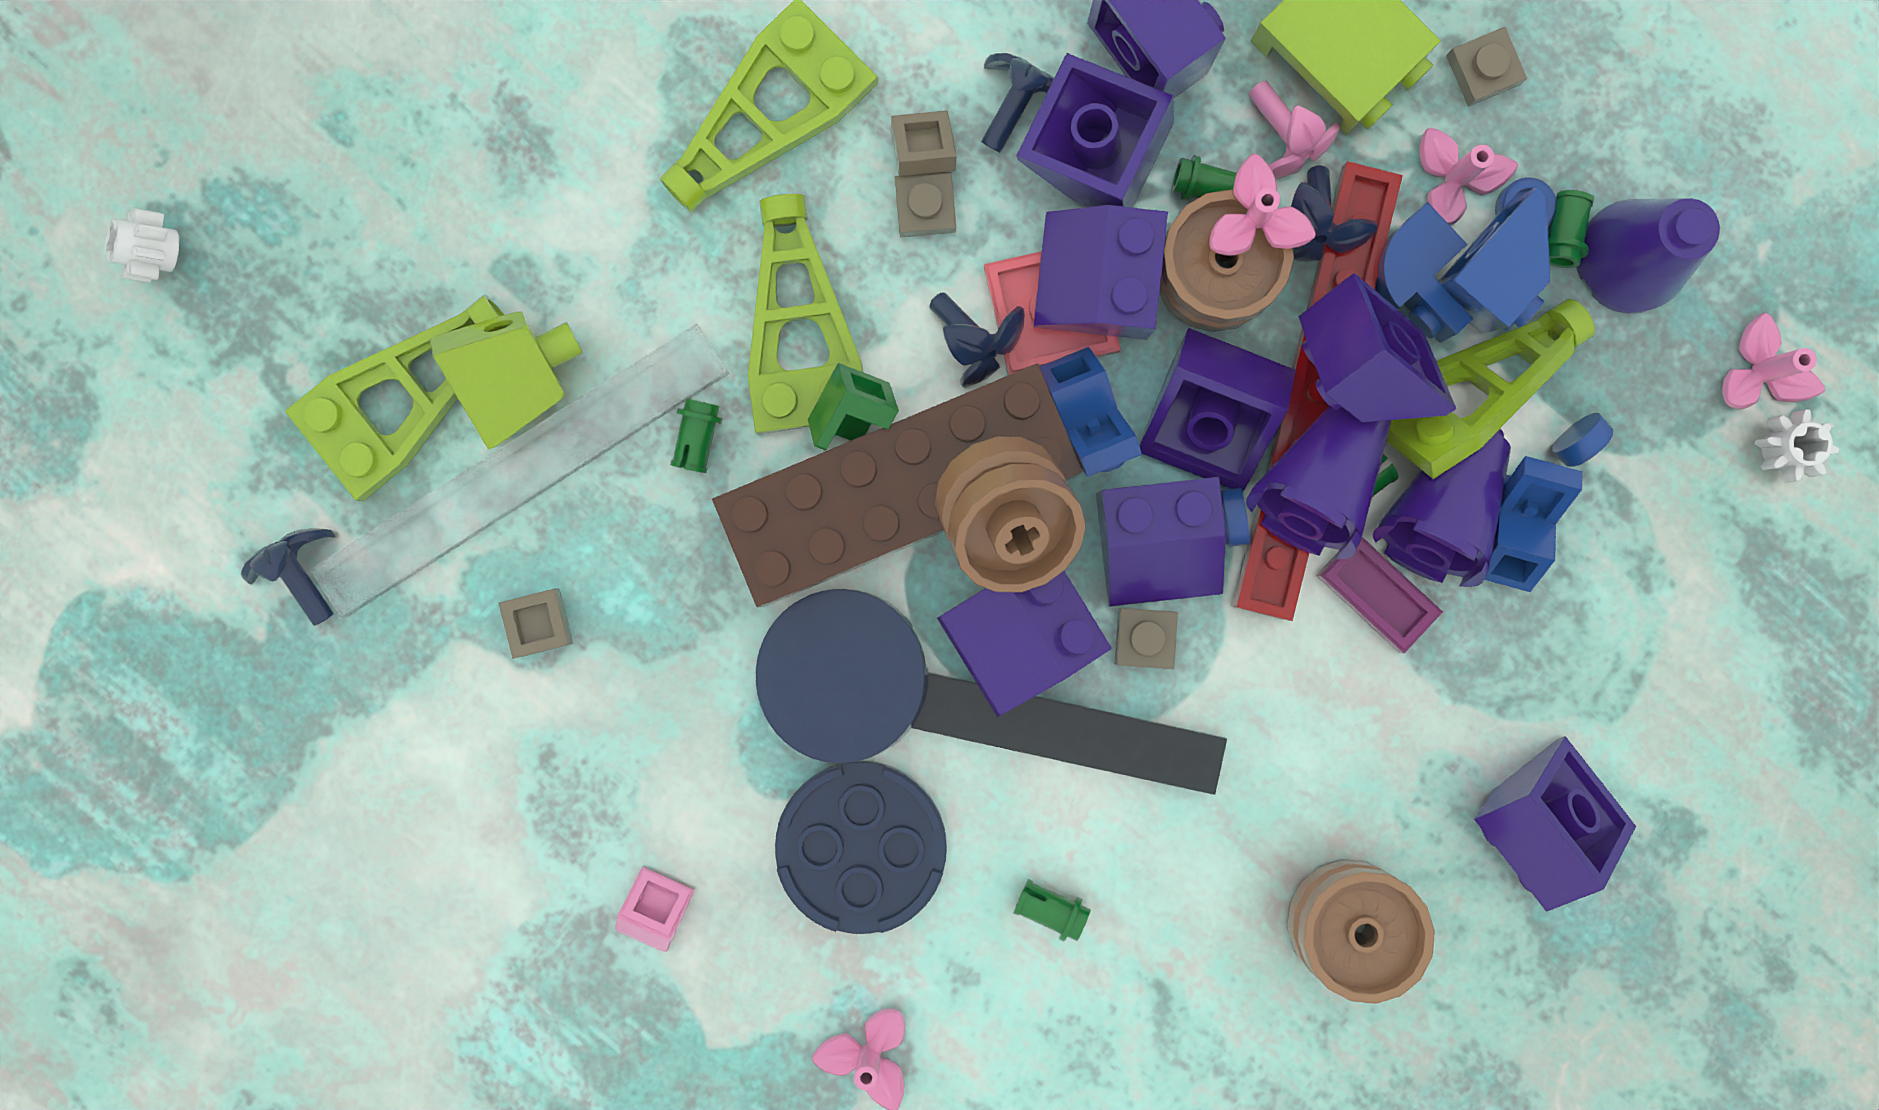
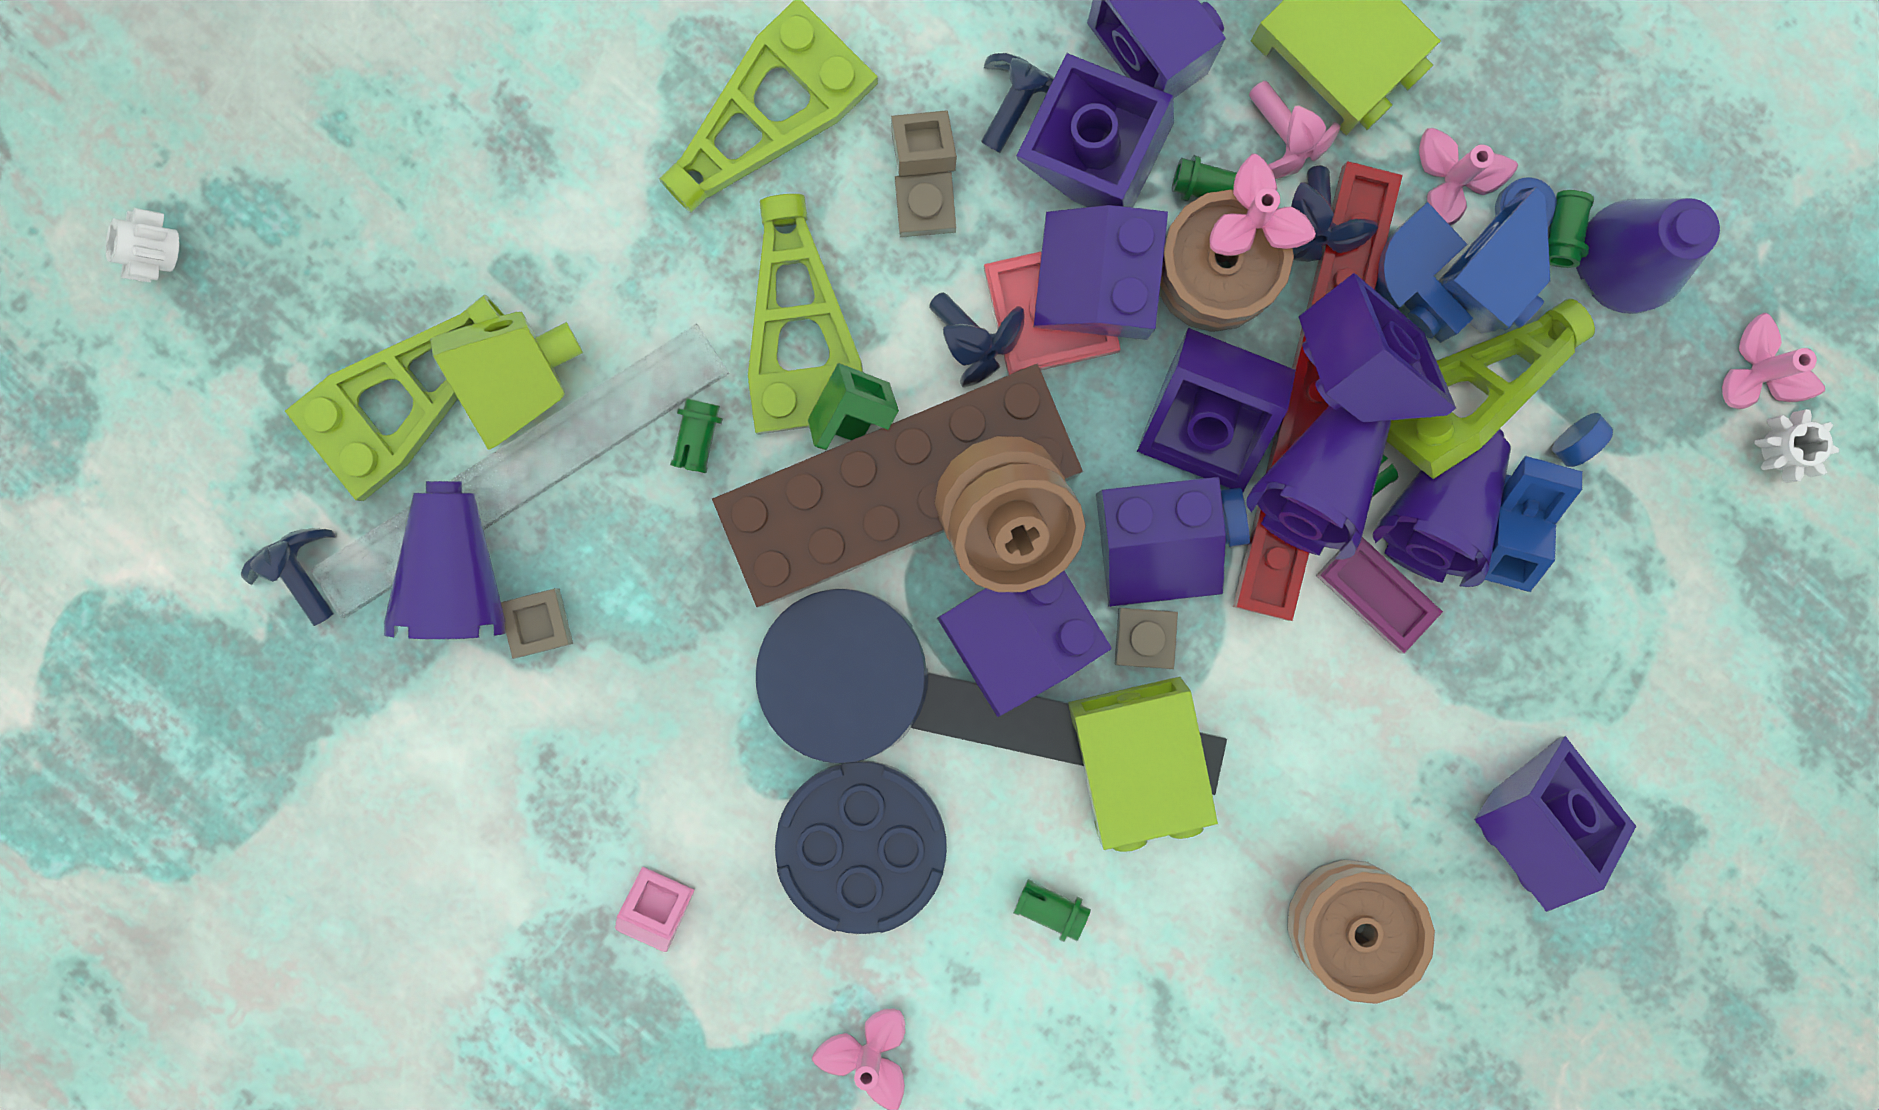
(444, 569): none -> dark purple cone
(1090, 412): blue brick -> none
(1144, 764): none -> lime panel
(1486, 66): dark tan plate -> none

